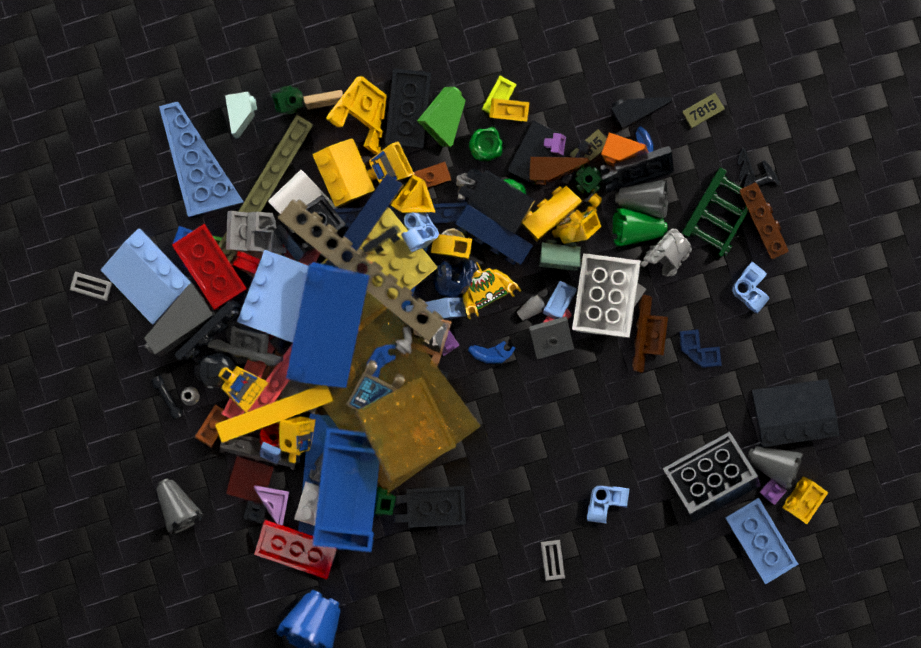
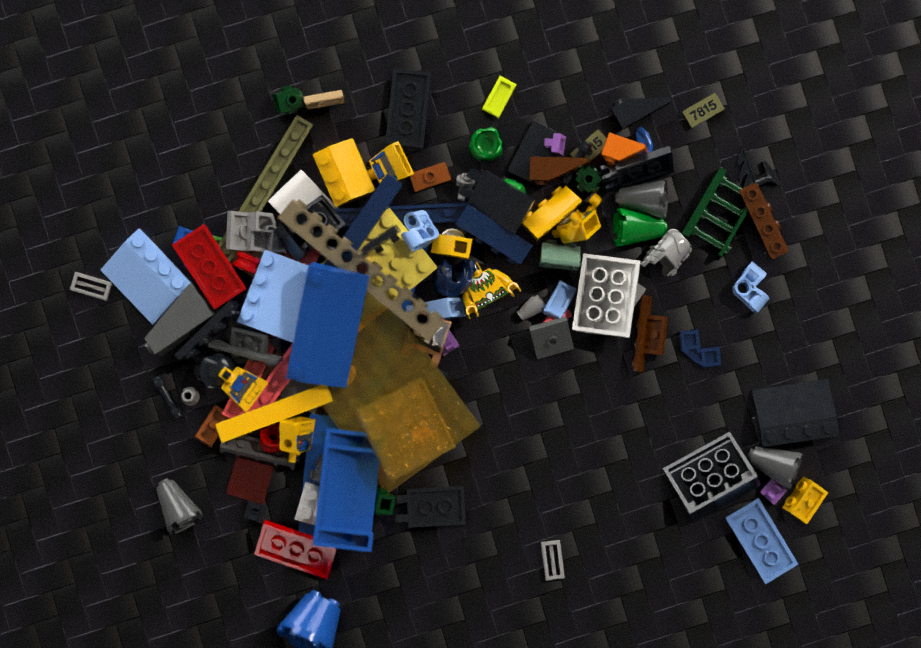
(198, 172): medium blue wing -> none
(240, 111): light aqua slope -> none
(270, 452): medium blue tile -> none
(274, 501): lavender tile -> none
(367, 105): yellow wing -> none
(371, 388): flag -> none
(382, 357): blue piece -> none
(404, 346): light grey plate -> none
(414, 197): yellow slope -> none
(443, 116): bright green slope -> none
(492, 355): blue piece -> none
(509, 109): yellow plate -> none
(614, 497): light blue piece -> none

